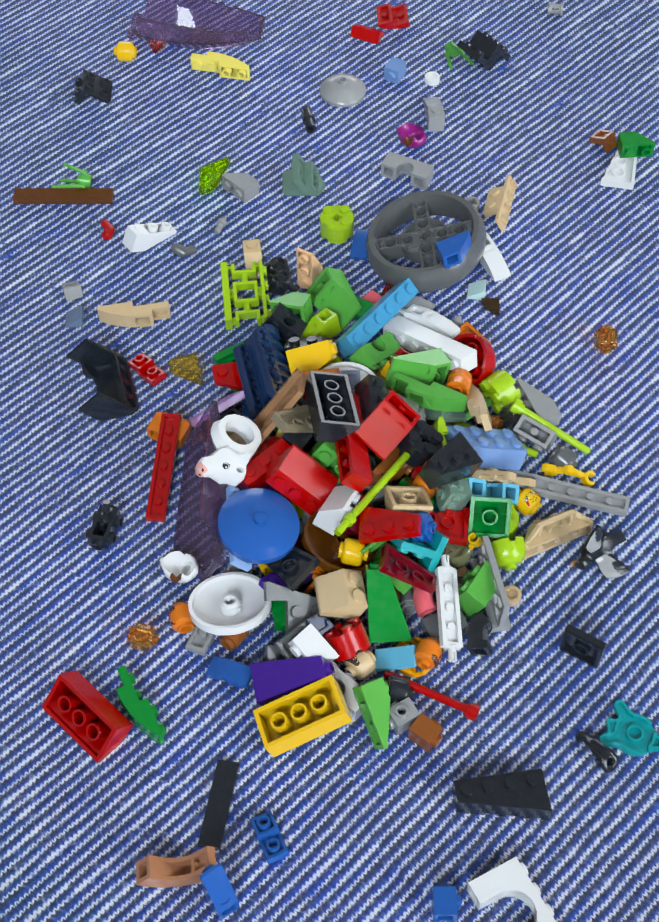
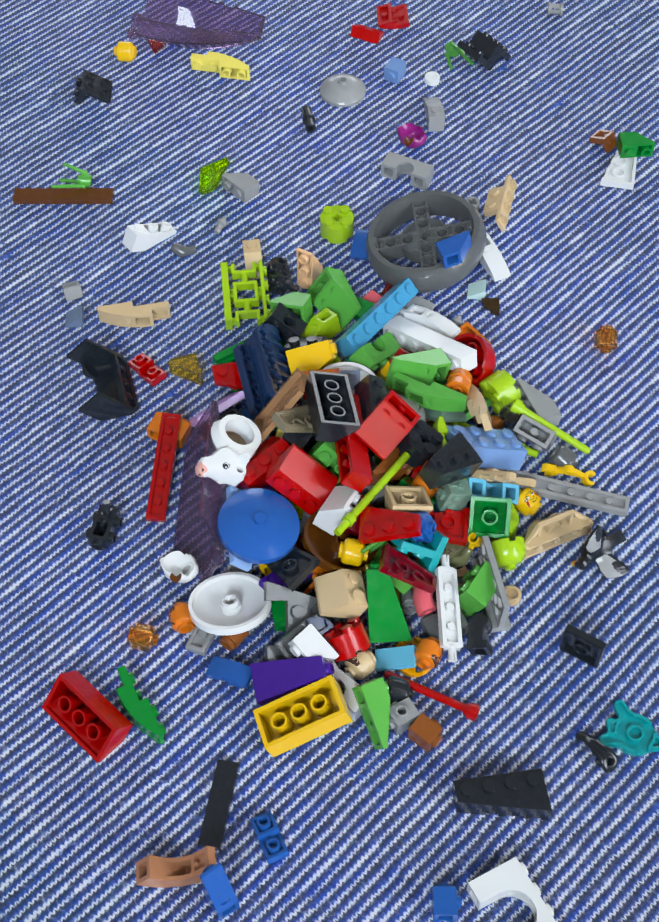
(108, 230): red arm -> none
(302, 178): sand green piece -> none

